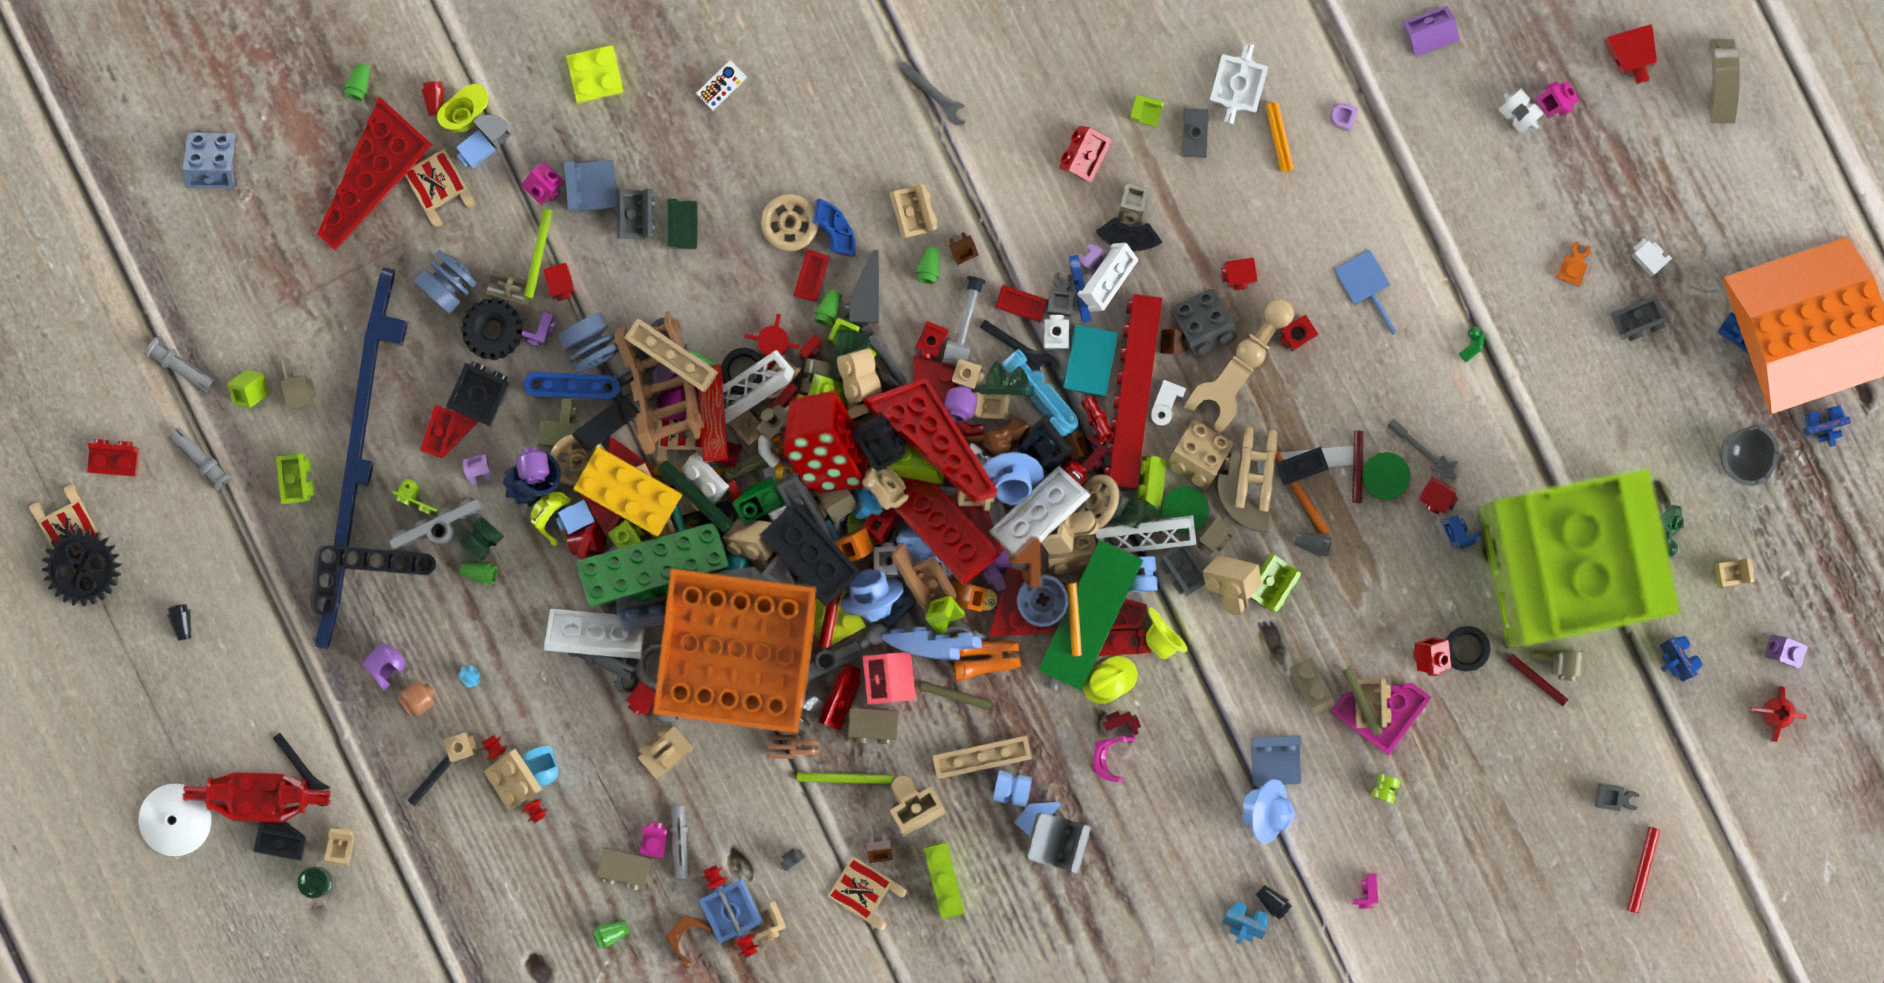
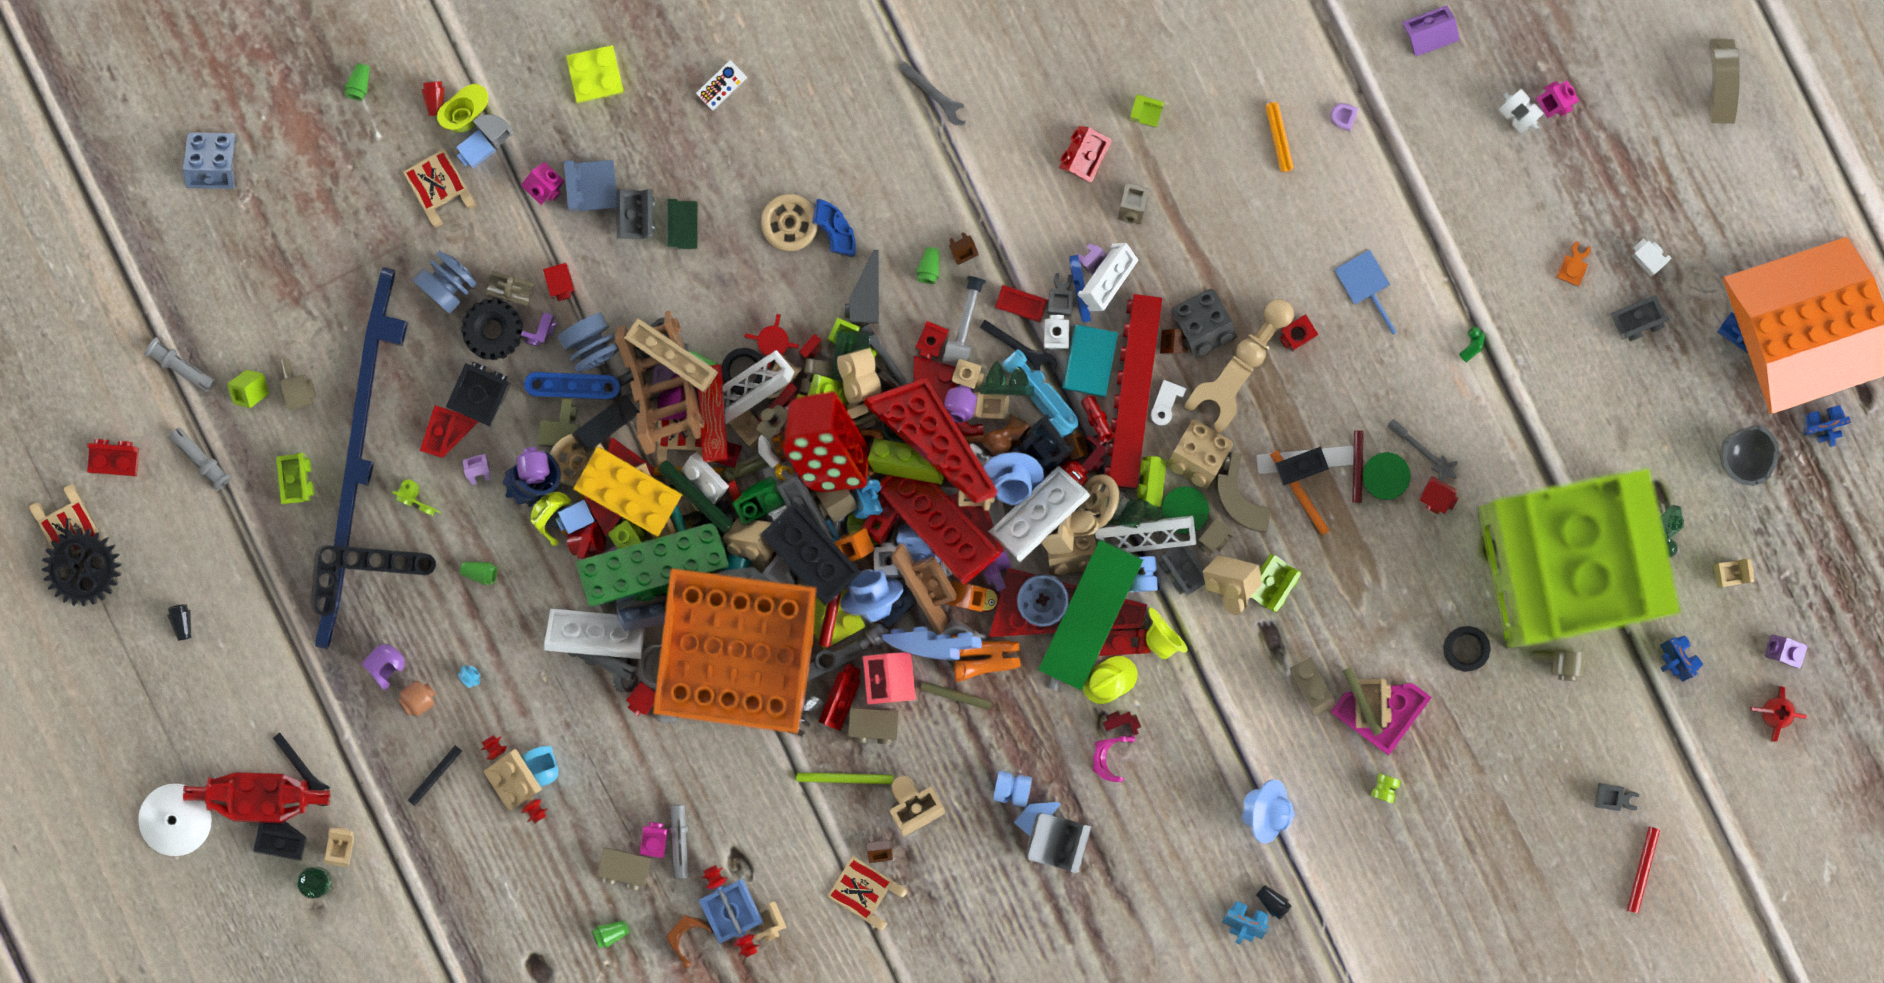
(377, 165): red wing -> none
(427, 527): light grey plate -> none
(460, 746): tan bracket -> none
(481, 538): clear green wheel -> none
(537, 254): lime bar -> none
(665, 751): tan brick -> none
(791, 858): dark grey plate -> none
(792, 747): nougat arm -> none
(811, 275): red tile -> none
(828, 309): bright green cone -> none
(879, 442): black bracket -> none
(886, 487): tan plate -> none
(913, 211): tan bracket -> none
(941, 612): lime panel -> none
(944, 880): lime brick -> none
(982, 757): tan plate -> none
(1029, 554): dark orange slope -> none
(1074, 619): light orange bar -> none
(1137, 238): black tile -> none
(1195, 133): dark grey plate -> none
(1238, 83): white plate -> none
(1239, 273): red brick -> none
(1246, 477): tan piece -> none
(1276, 759): sand blue bracket -> none
(1314, 543): dark grey cone -> none
(1369, 887): dark pink bracket -> none
(1432, 656): red brick -> none
(1455, 530): blue bracket -> none
(1537, 680): dark red bar -> none
(1633, 52): red torso -> none

